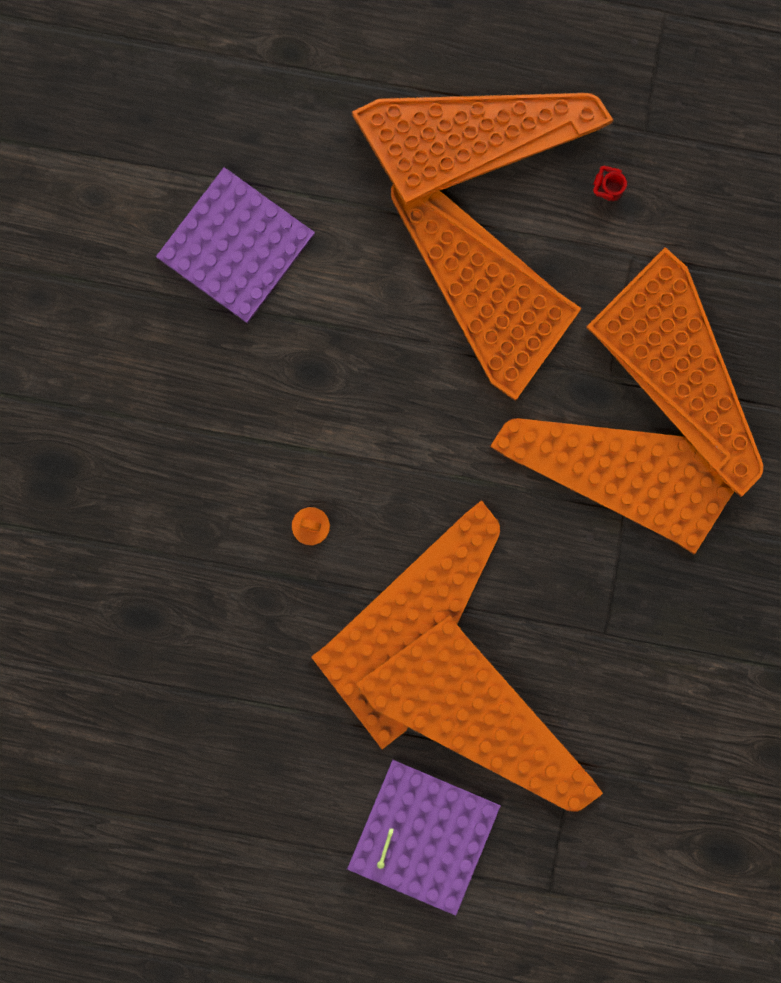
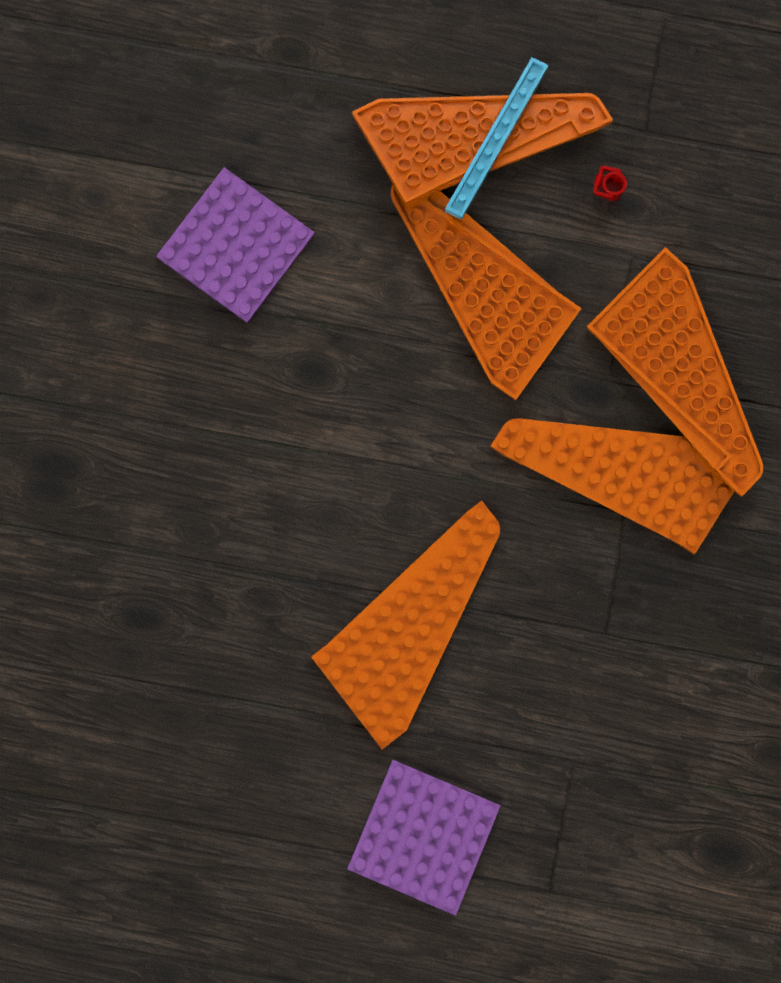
(310, 526): orange tile -> none
(380, 864): yellowish green hinge -> none
(463, 703): orange wing -> none
(496, 138): none -> medium azure plate

